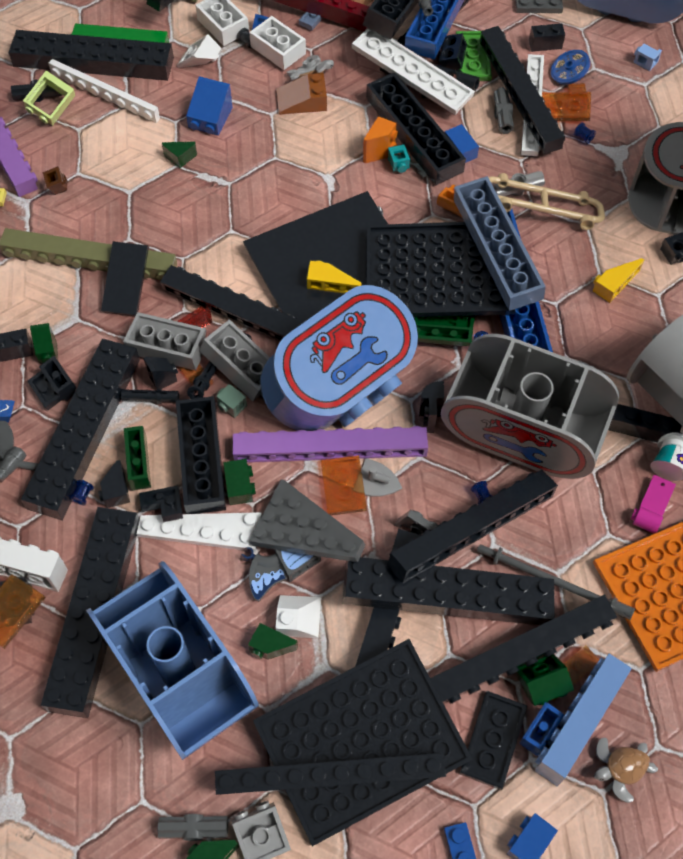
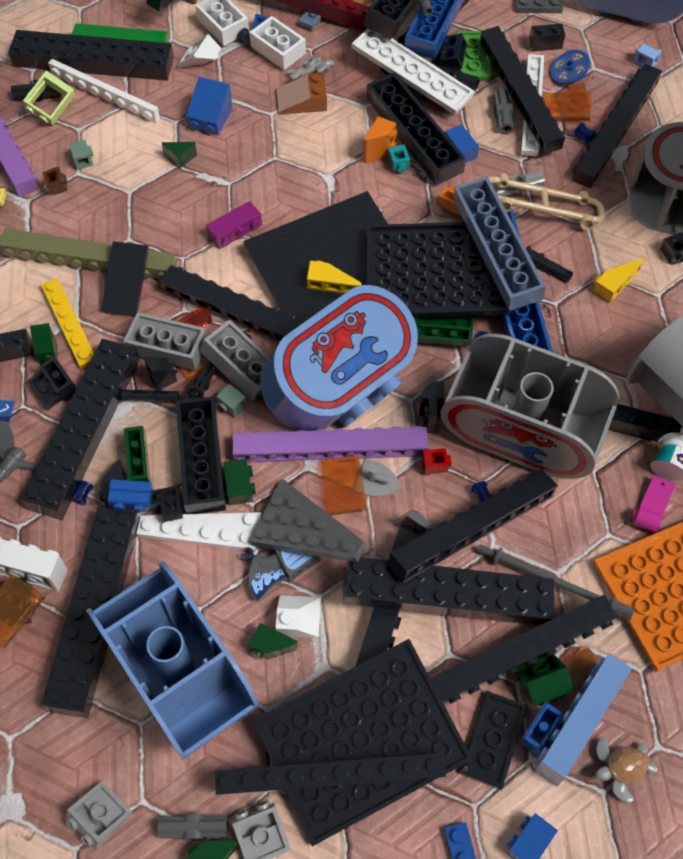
(68, 322): none -> yellow plate
(81, 154): none -> sand green brick
(97, 815): none -> light grey plate
(130, 495): none -> blue brick
(234, 225): none -> magenta brick
(436, 461): none -> red brick
(541, 261): none -> black pin
(617, 126): none -> black brick

